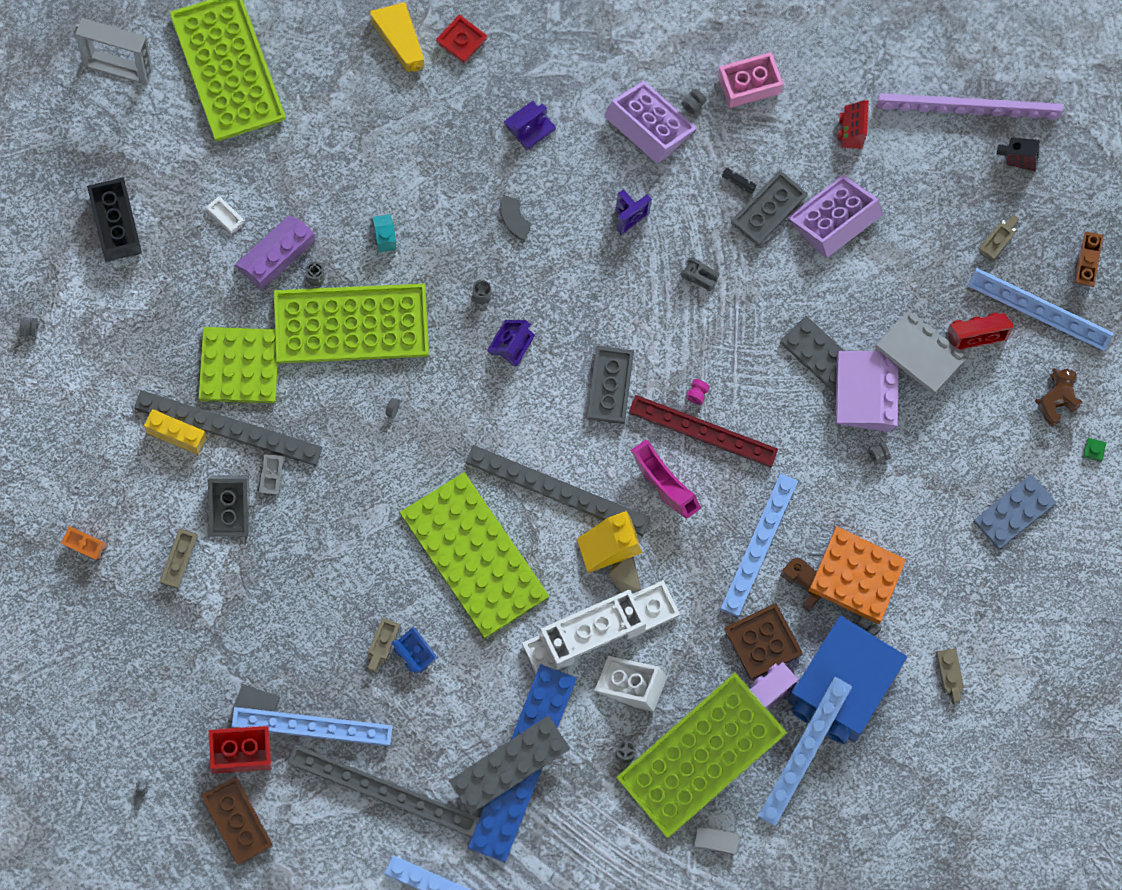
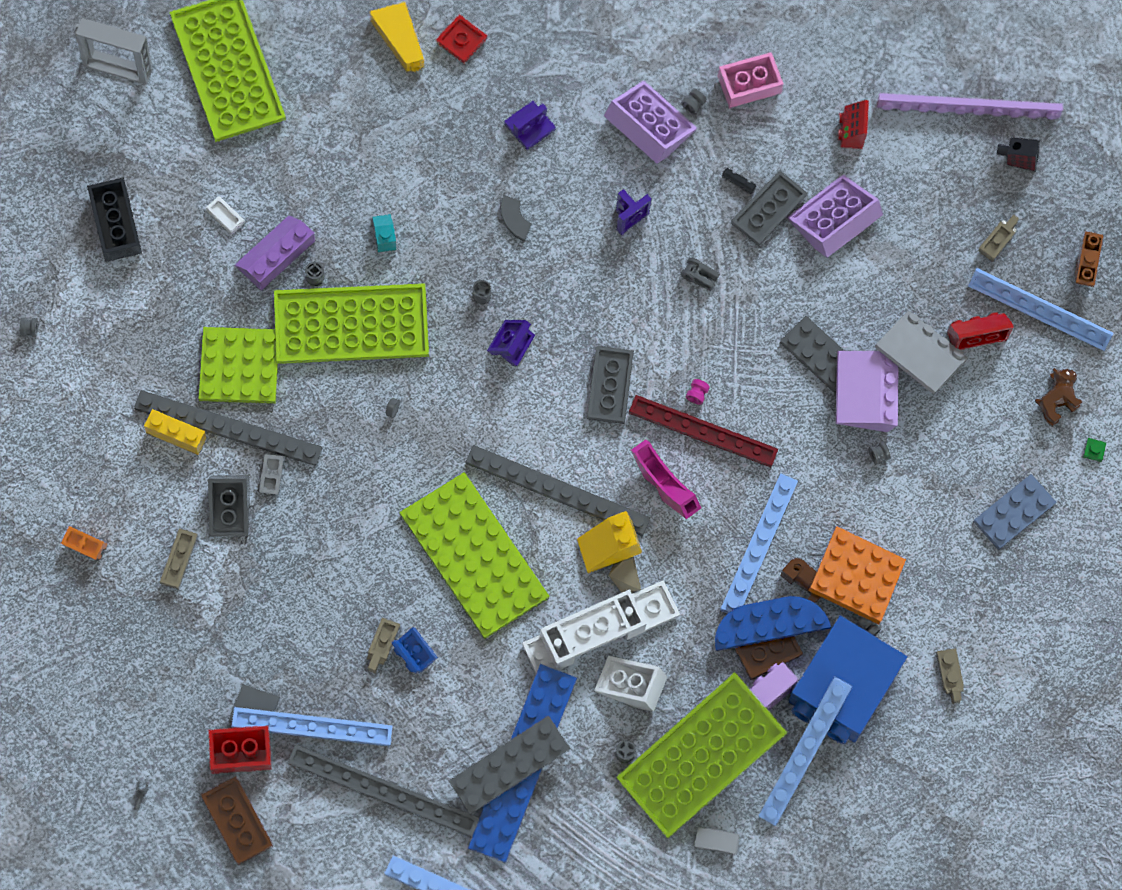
(769, 622): none -> blue plate

